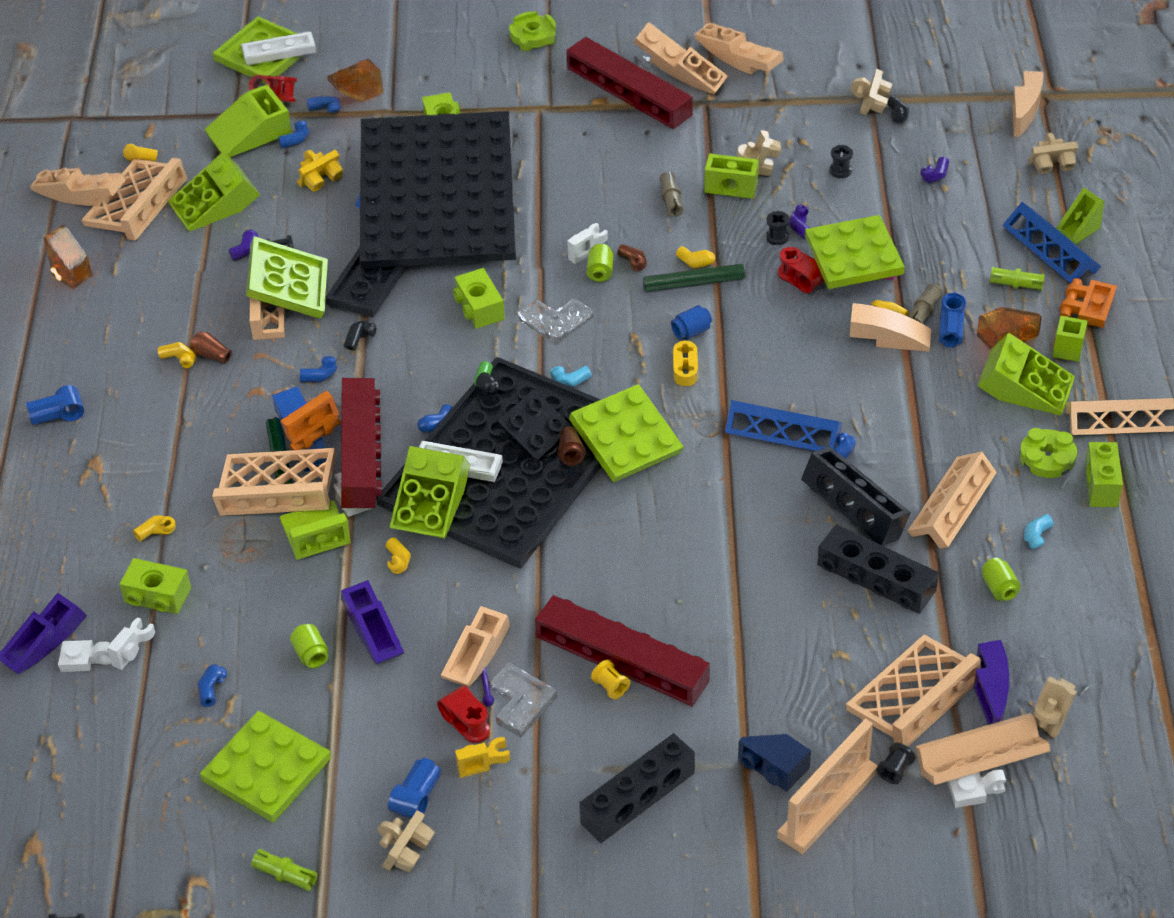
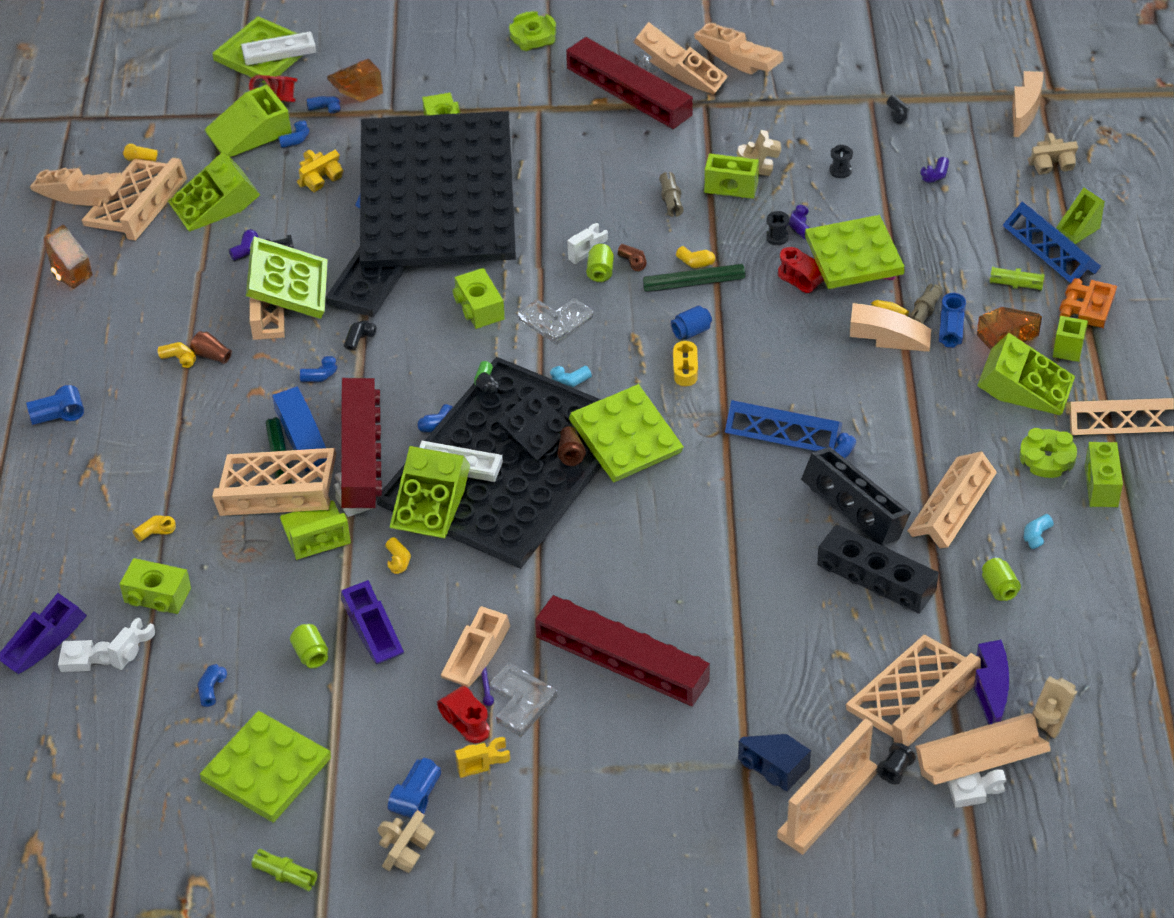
(311, 421): orange plate -> none
(610, 679): yellow bush -> none
(637, 787): black brick -> none
(873, 92): tan hips -> none

